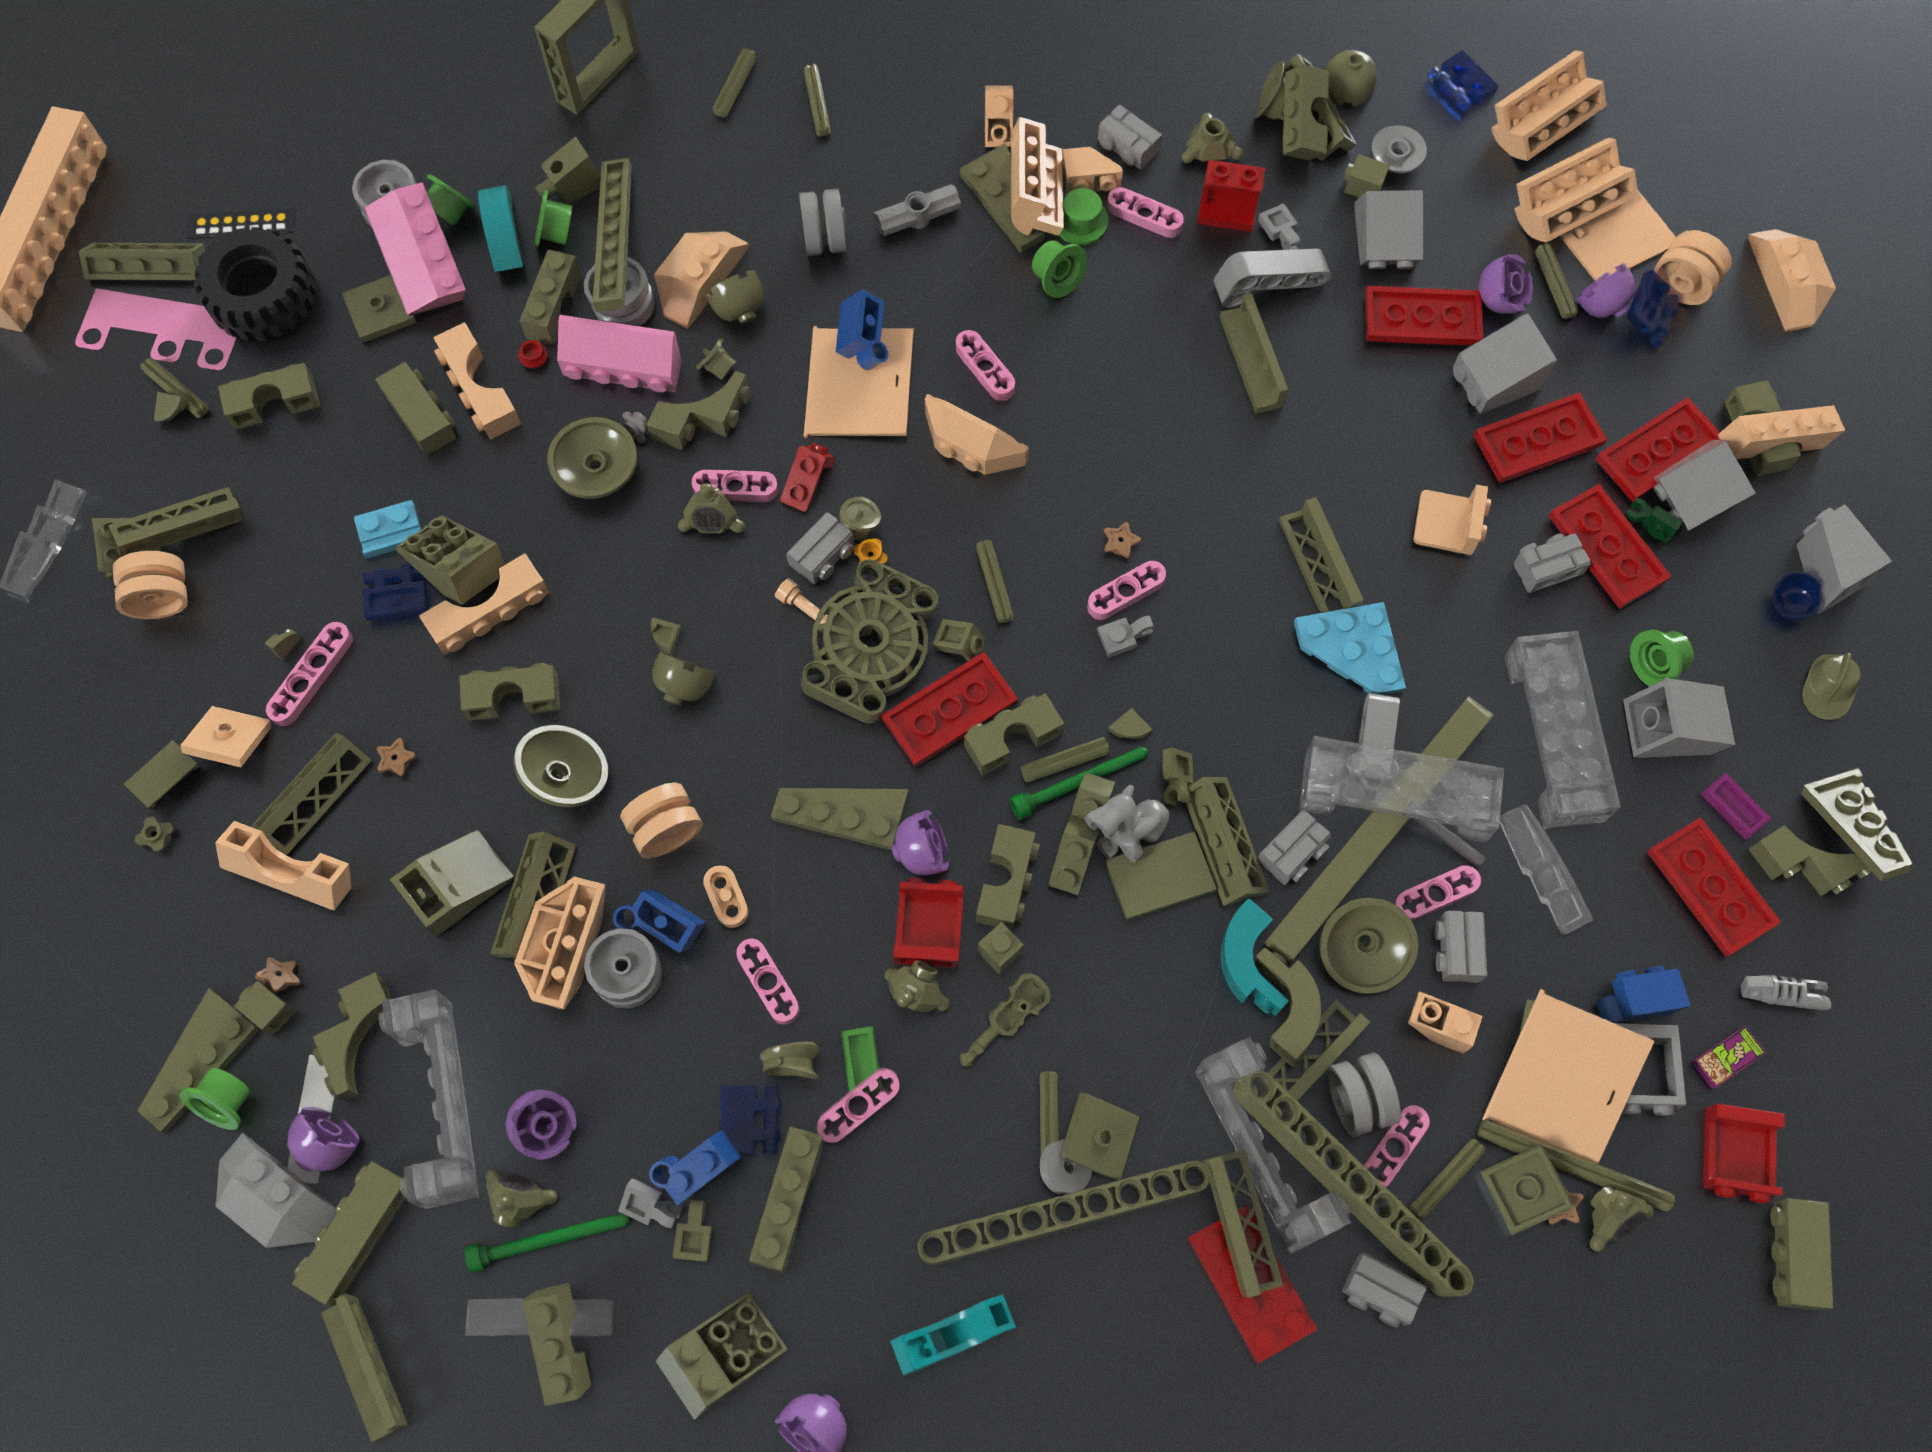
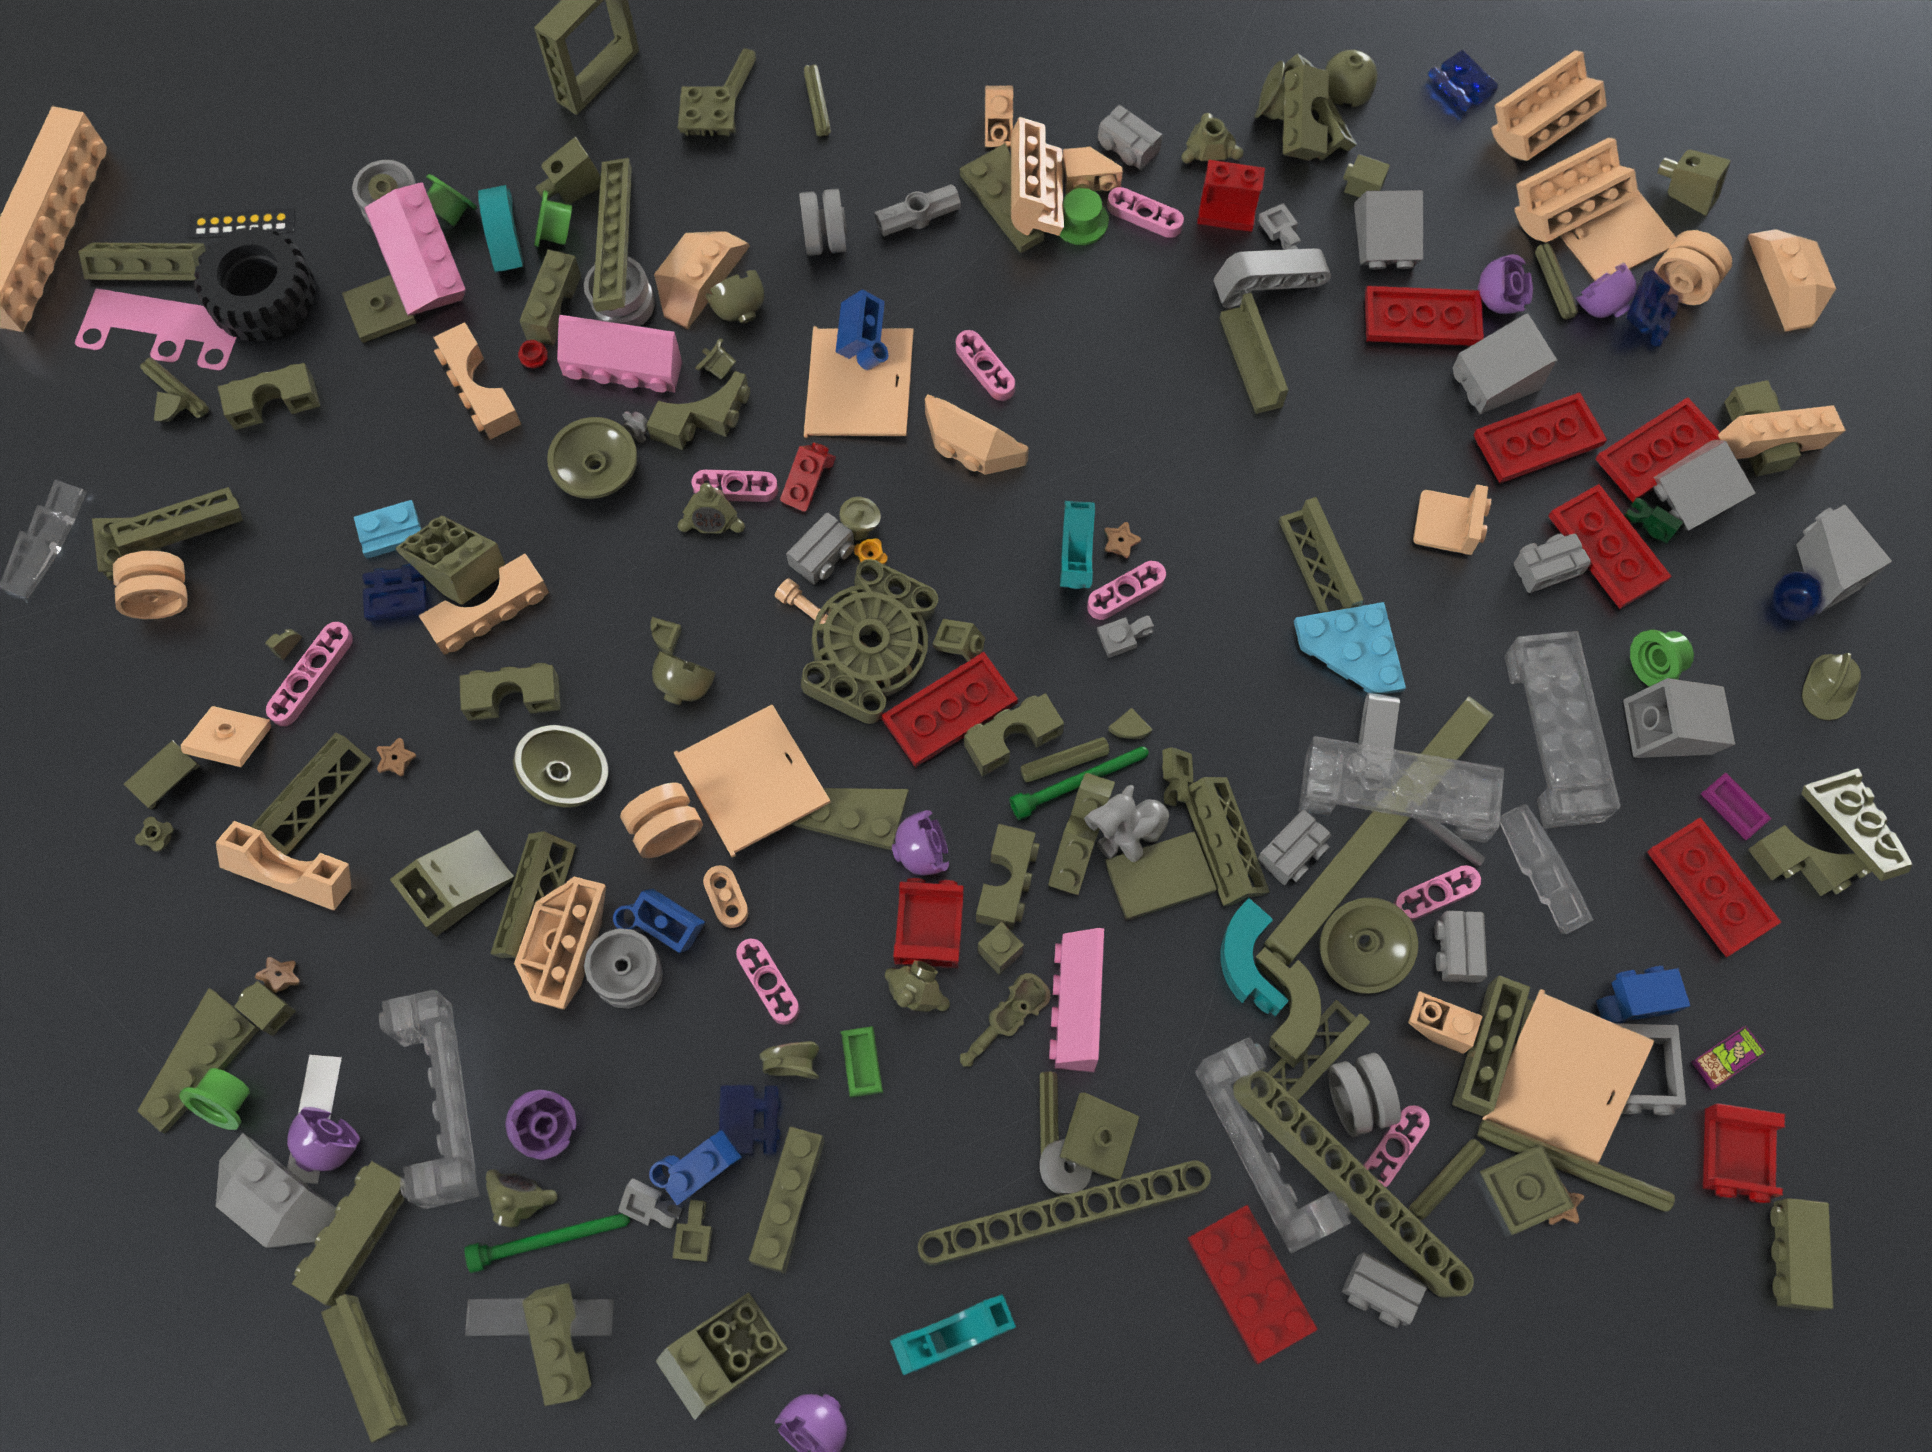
(339, 1045): olive arch -> none
(381, 185): none -> olive plate
(417, 407): olive brick -> none
(707, 110): none -> olive hinge
(750, 781): none -> light nougat piece
(833, 1113): bright pink beam -> none
(994, 581): olive axle -> none
(1059, 267): bright green piece -> none
(1077, 545): none -> teal arch
(1078, 1000): none -> bright pink slope
(1233, 1228): olive fence -> none
(1401, 141): light grey dish -> none
(1492, 1048): none -> olive brick
(1616, 1216): olive rock -> none
(1696, 179): none -> olive torso
(1786, 991): light grey hinge -> none

